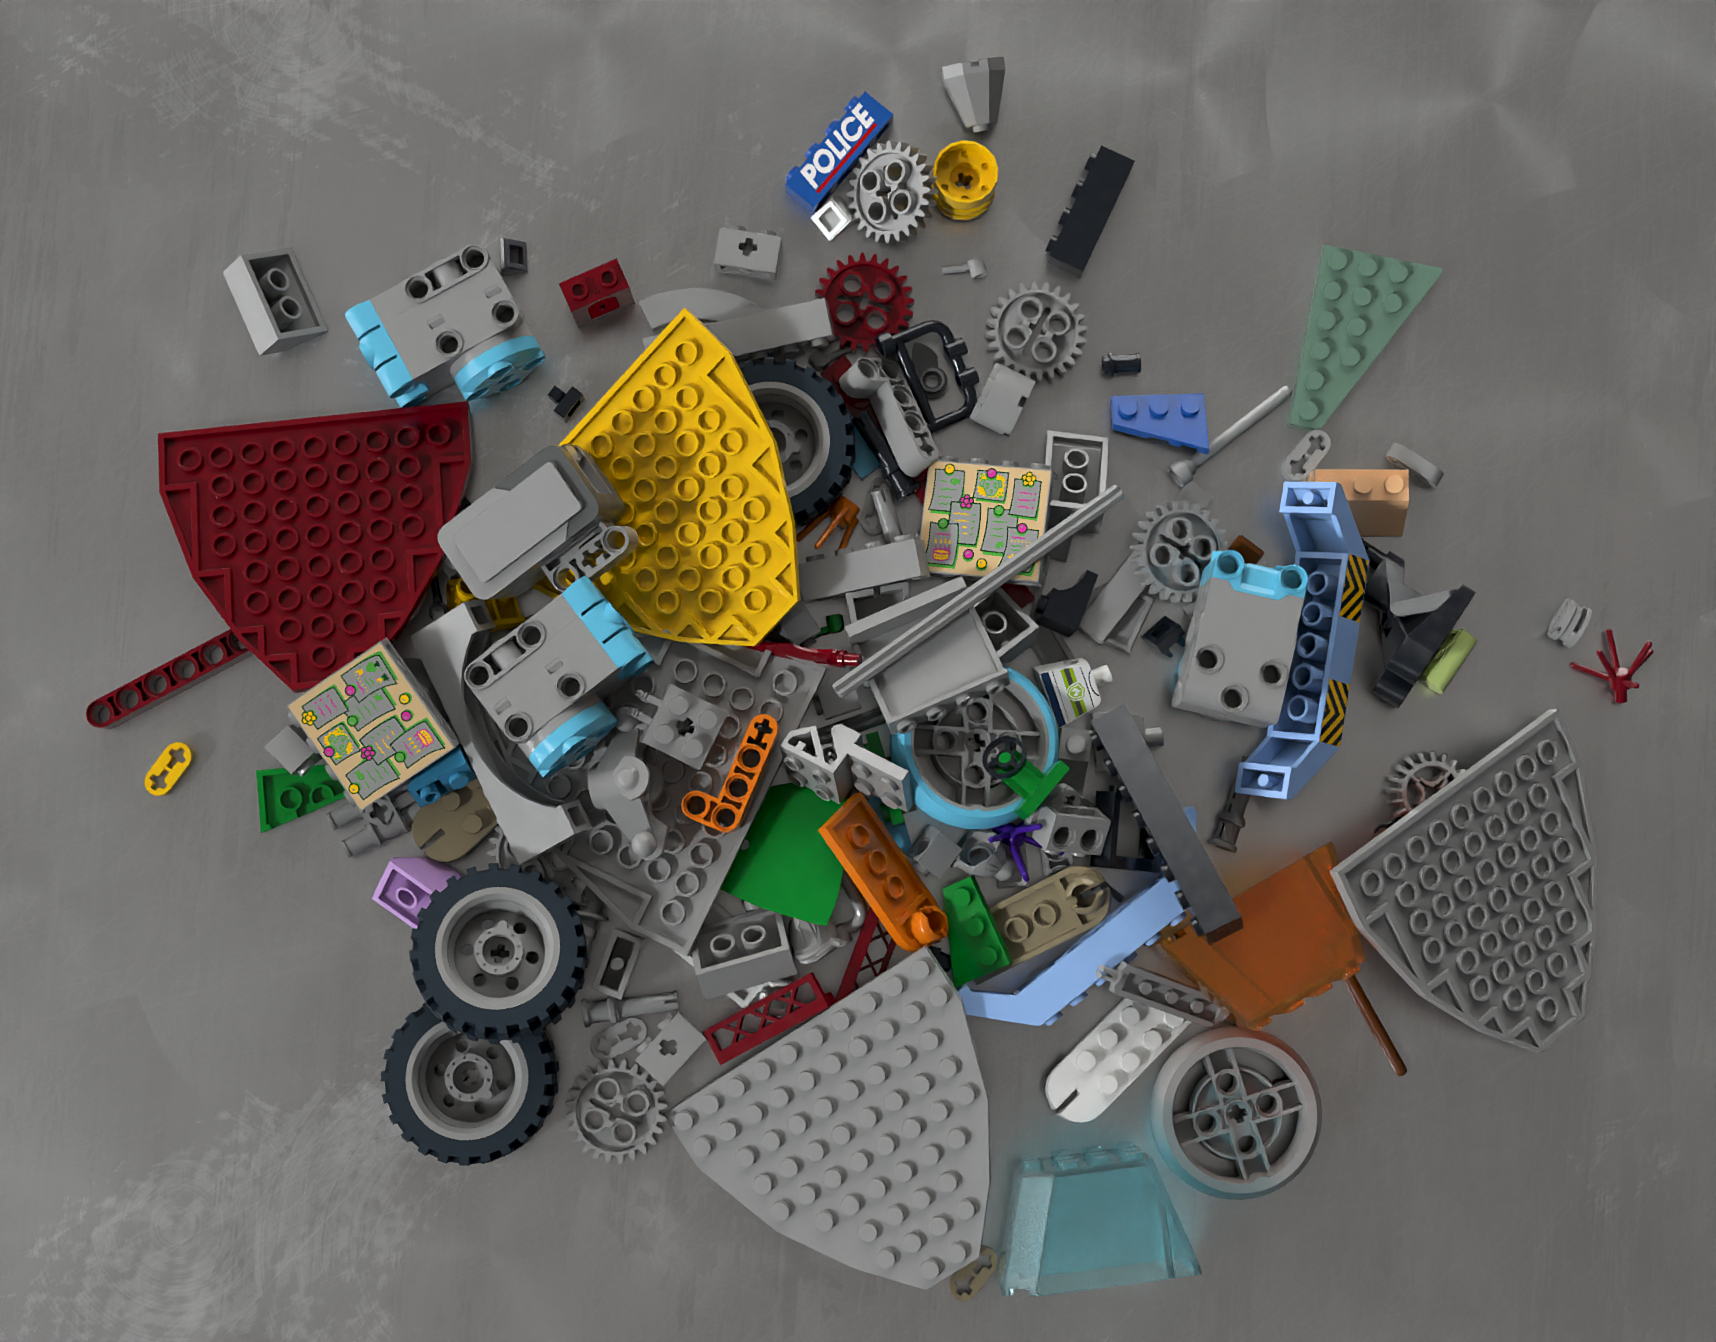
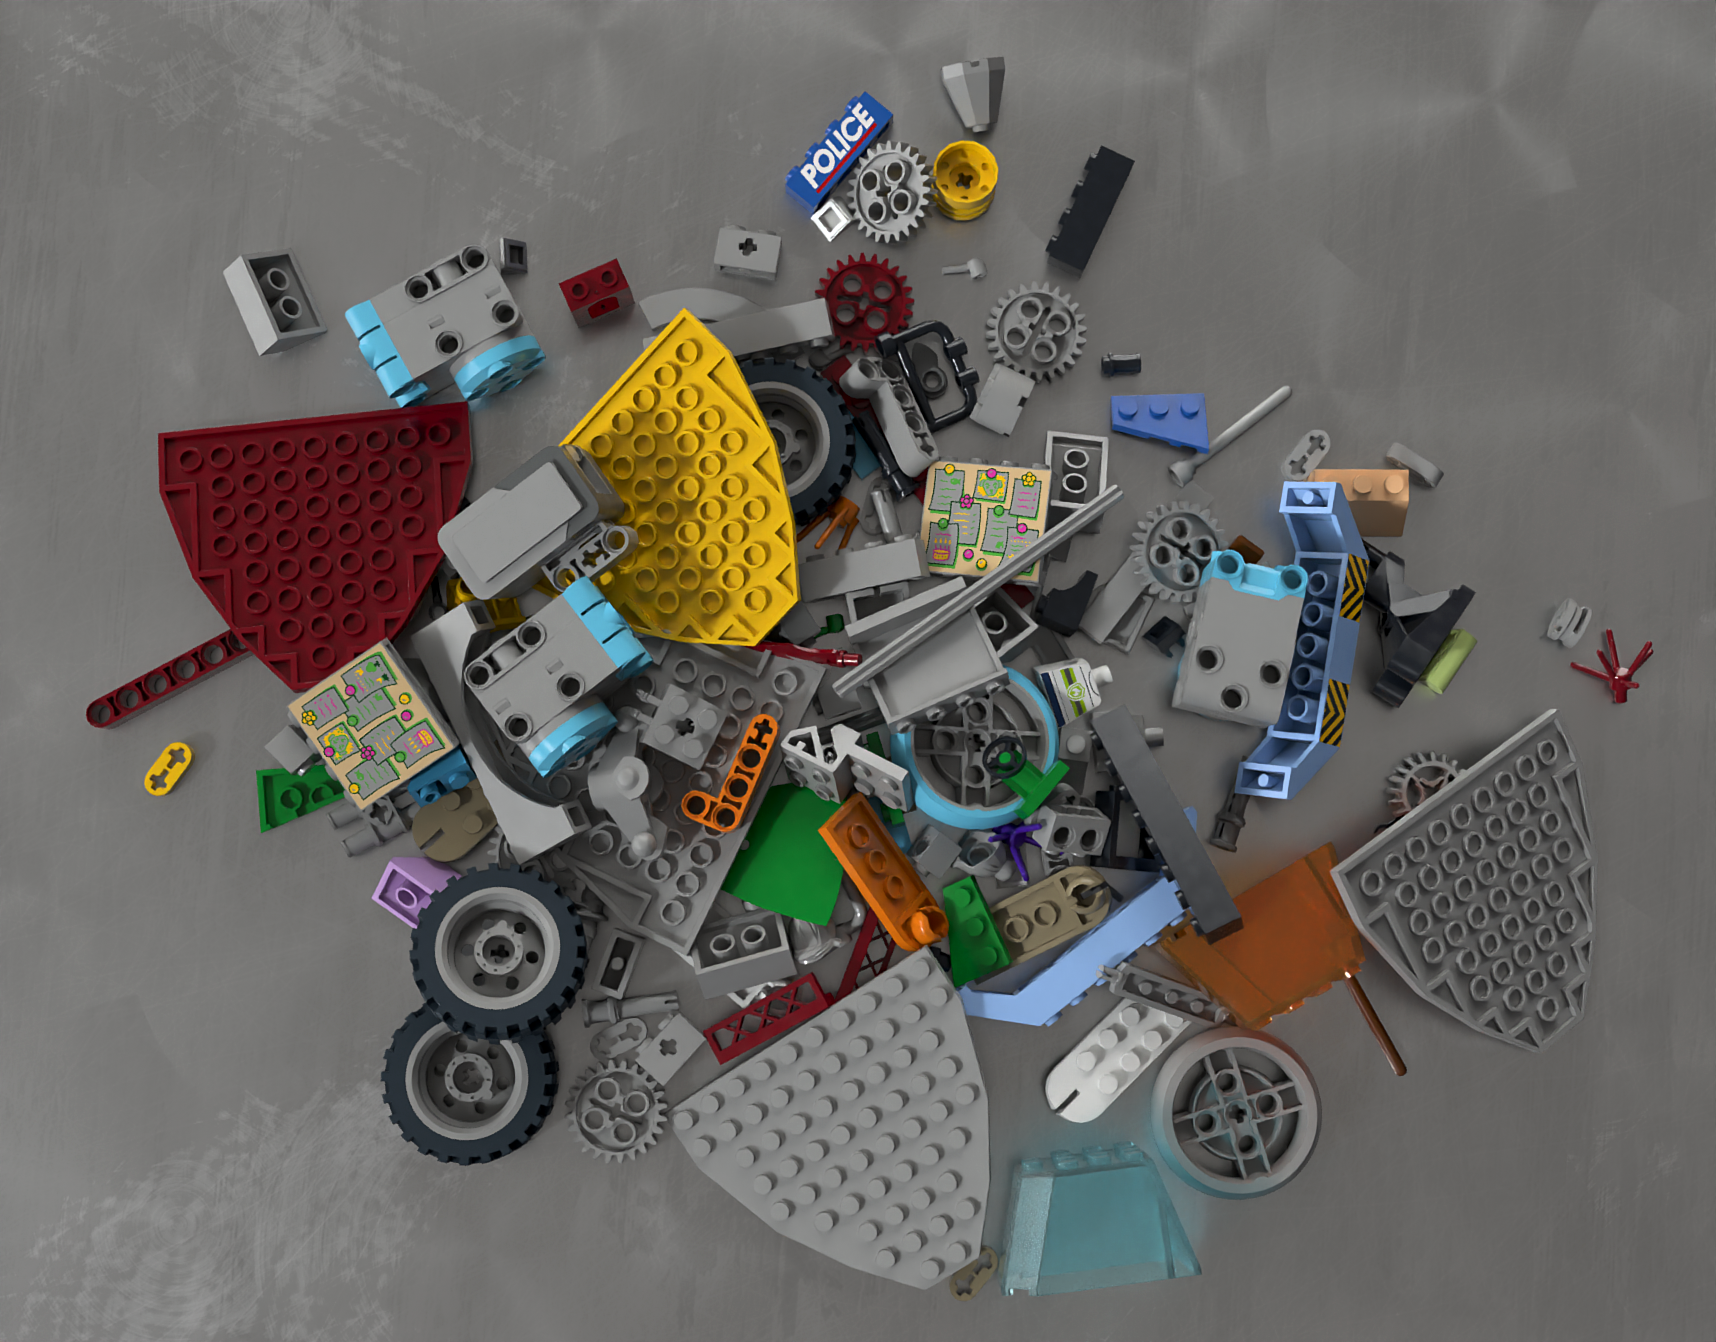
(566, 403): black tile -> none
(1351, 319): sand green wing -> none

